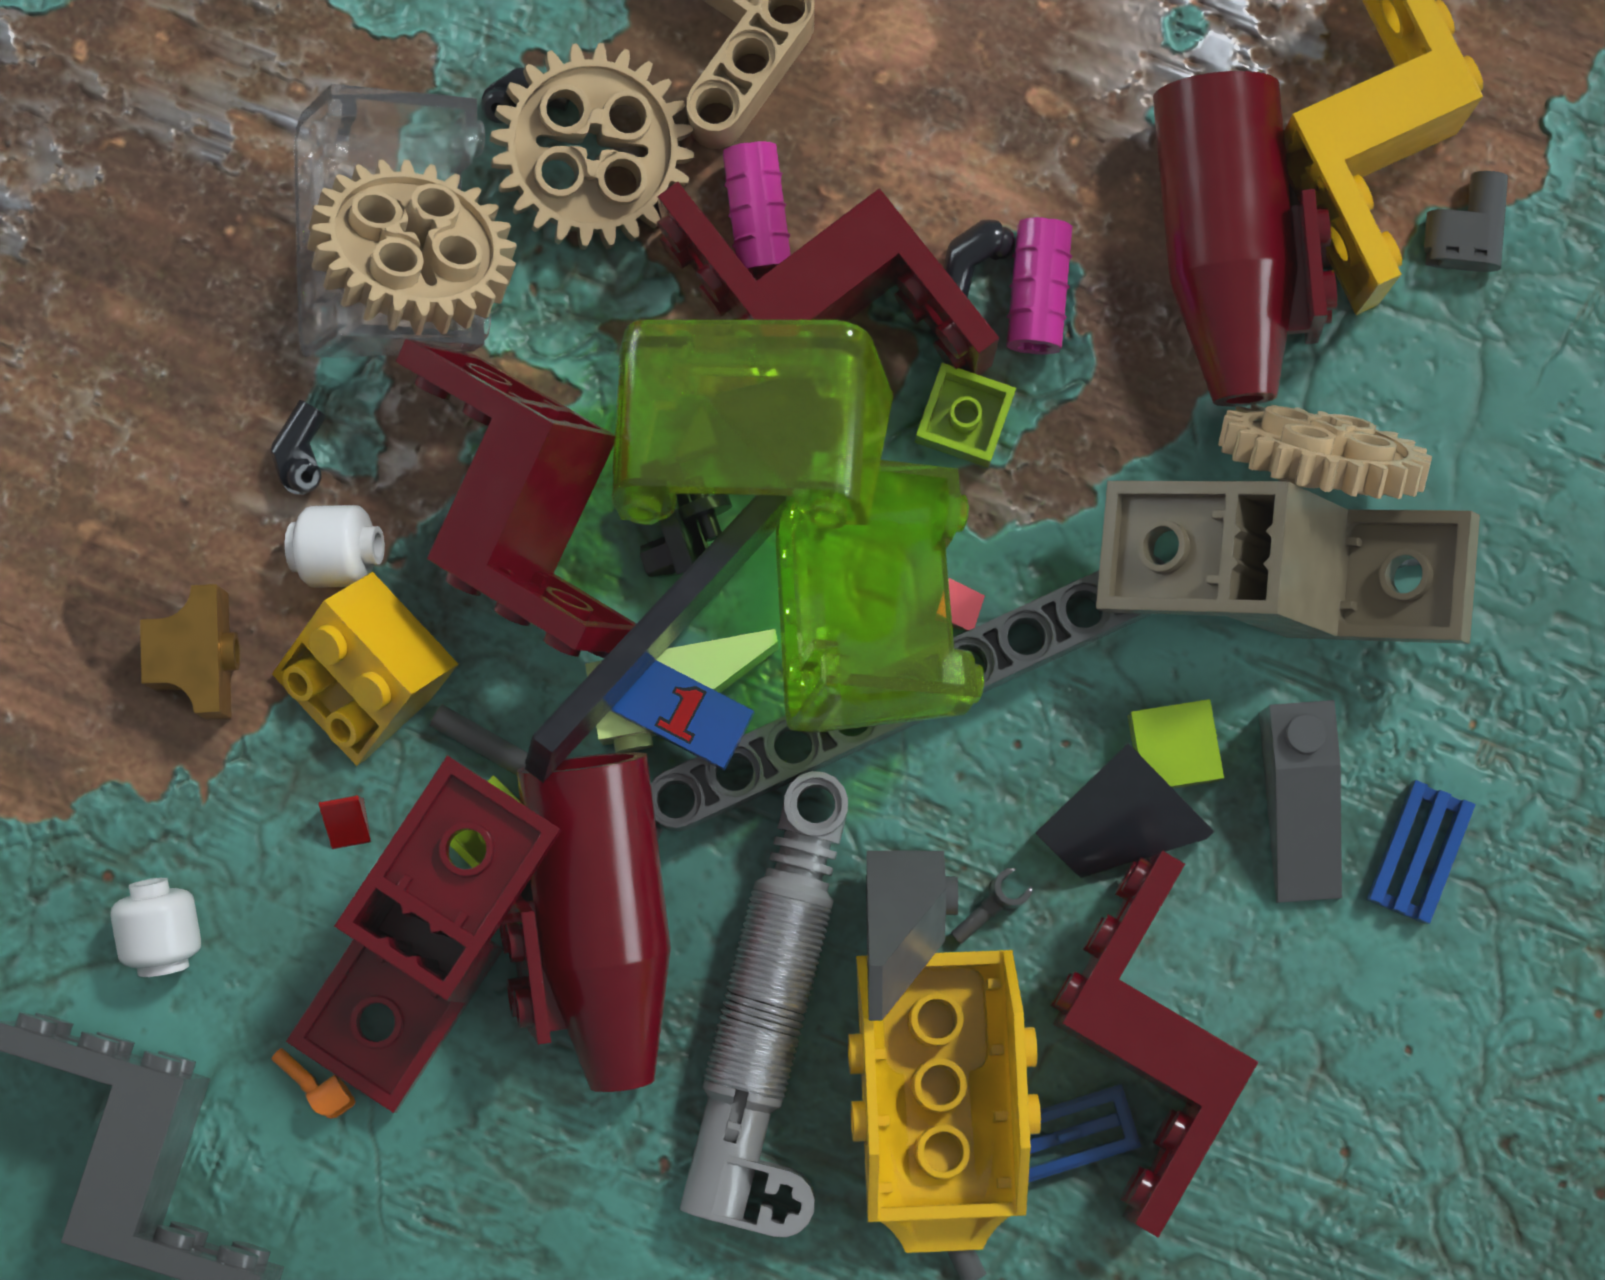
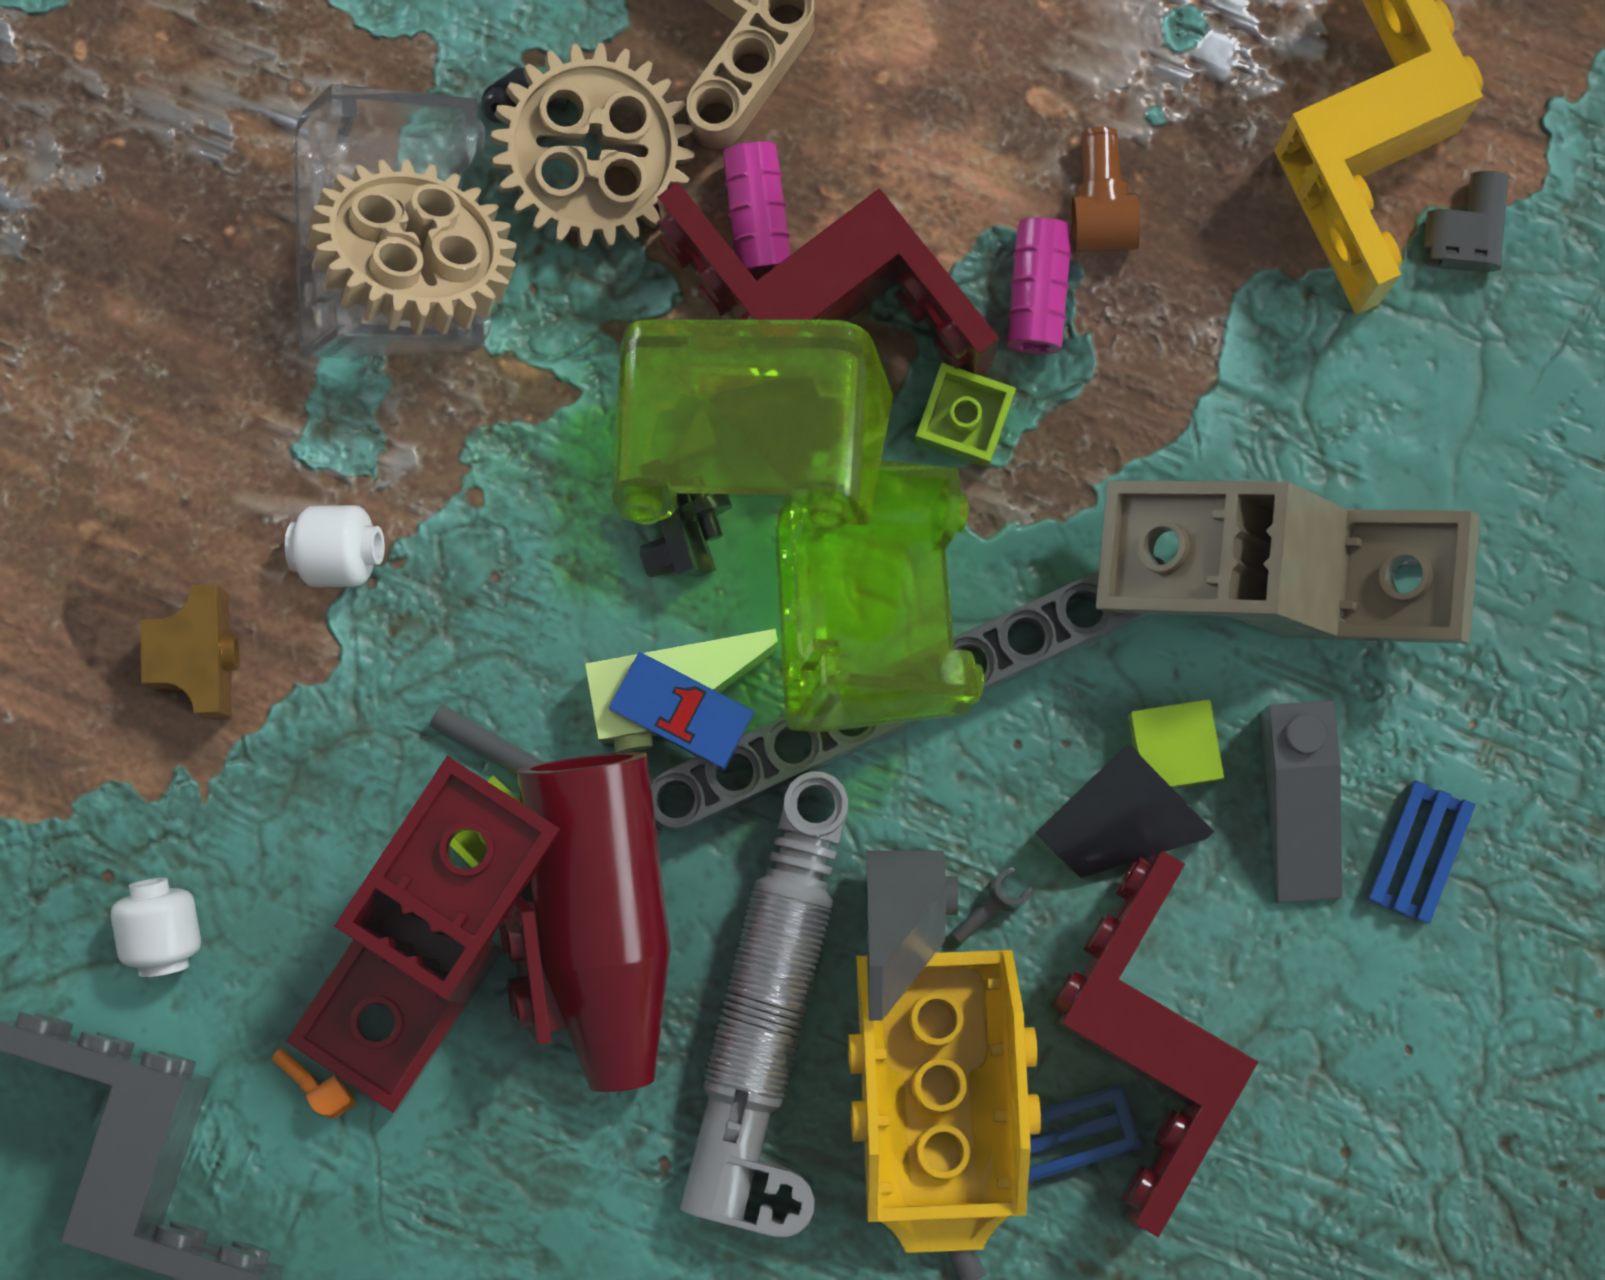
(293, 452): black arm -> none
(345, 821): red piece -> none
(363, 667): yellow slope -> none
(519, 500): dark red bracket -> none
(652, 635): black tile -> none
(964, 605): coral piece -> none
(974, 246): black arm -> none
(1103, 211): none -> dark orange pin
(1235, 246): dark red piece -> none
(1325, 451): tan gear -> none

